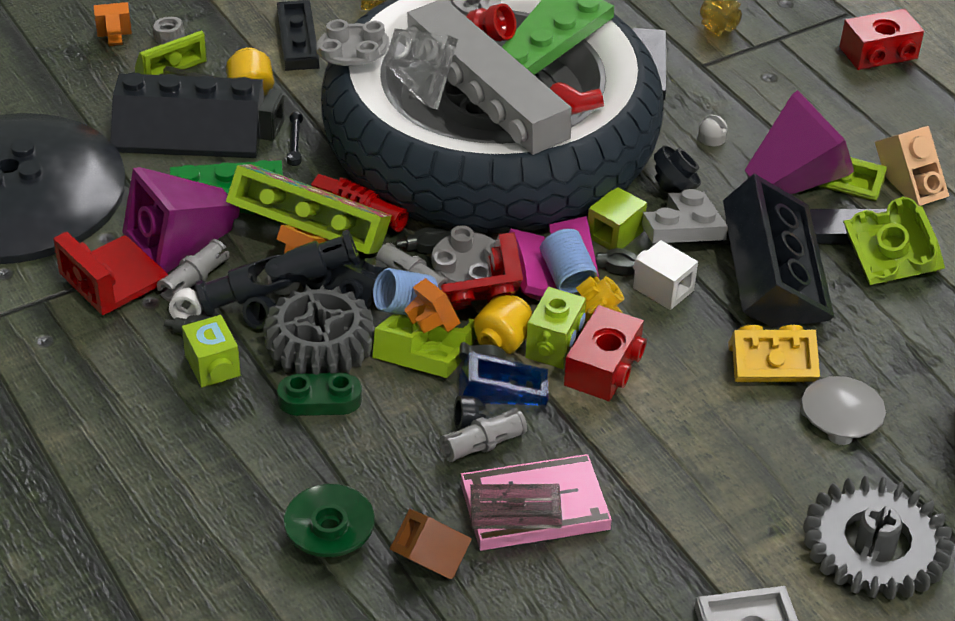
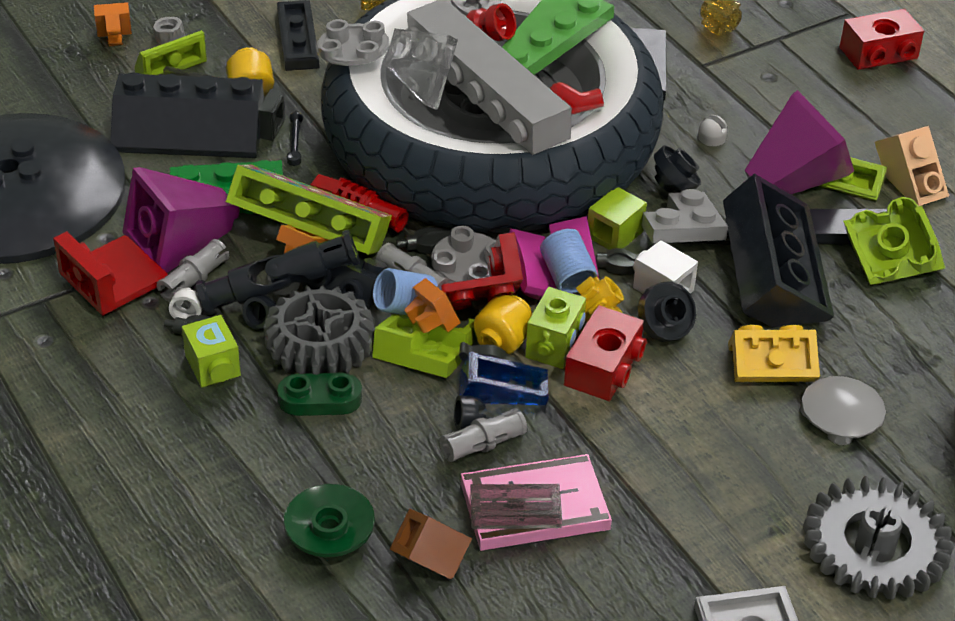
(667, 311): none -> black plate

